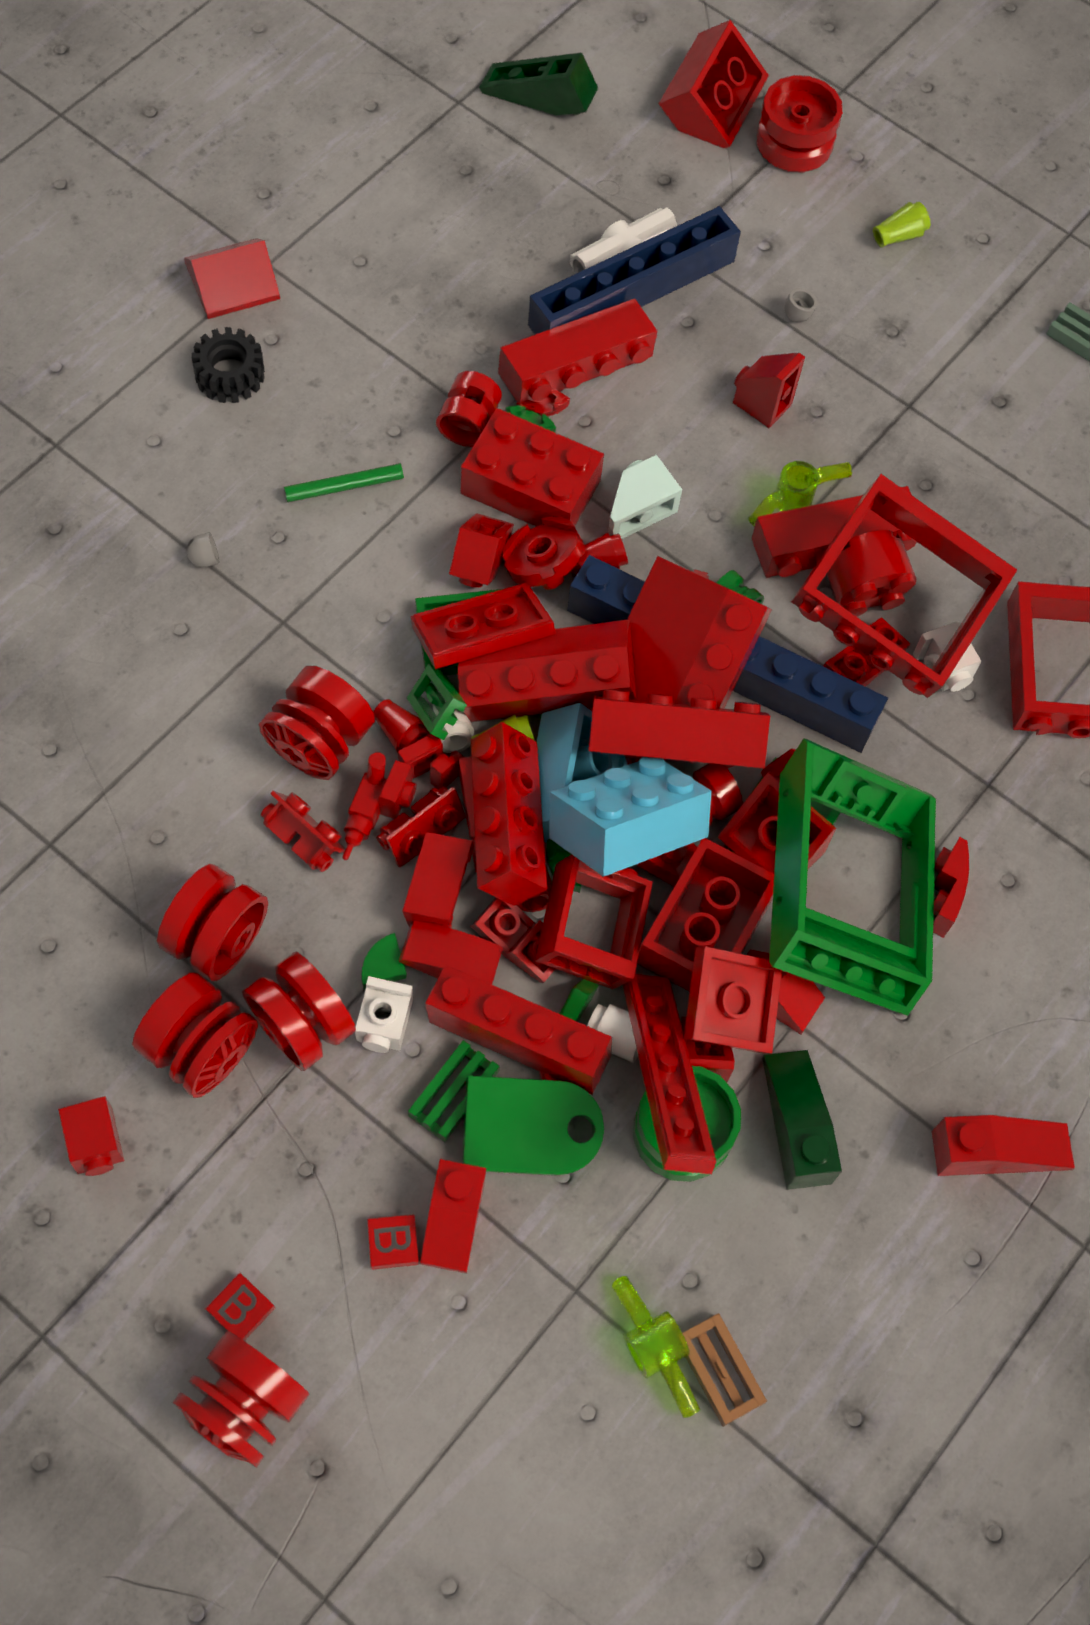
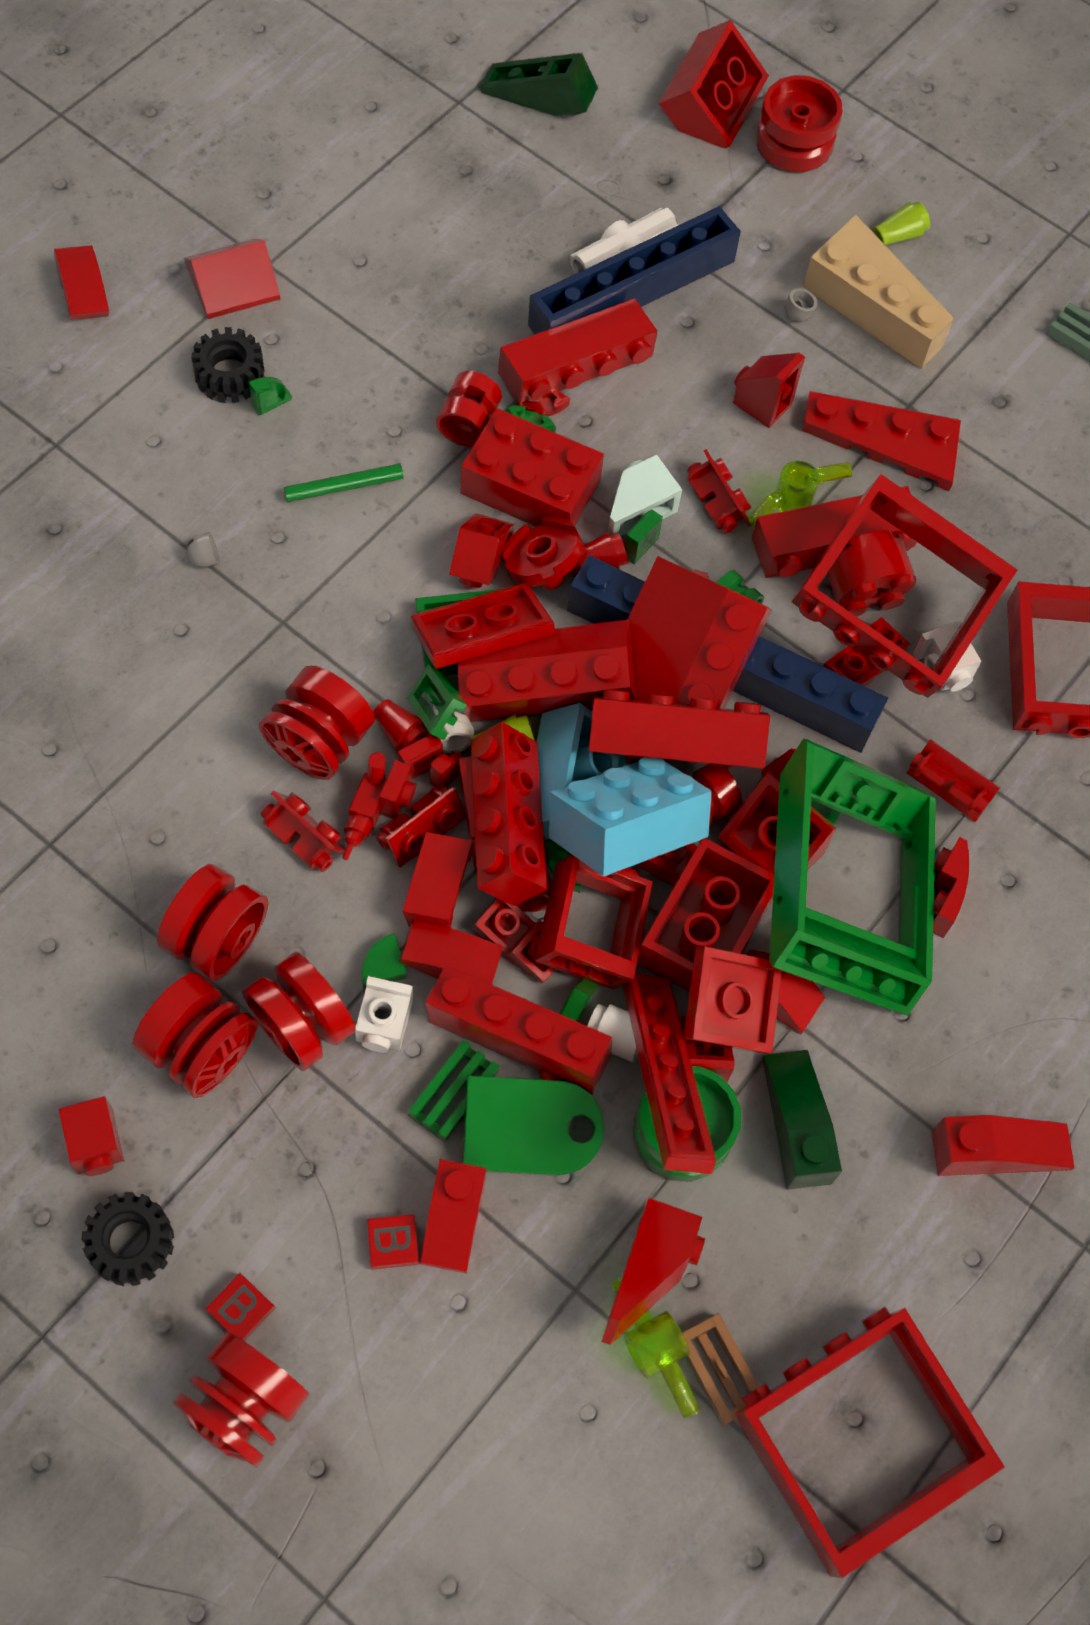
(81, 282): none -> red slope
(108, 1218): none -> black tyre
(268, 394): none -> green tile
(643, 535): none -> green tile
(656, 1263): none -> red slope
(712, 479): none -> red hinge
(878, 293): none -> tan wedge
(905, 437): none -> red wing
(952, 780): none -> red hinge
(979, 1466): none -> red window

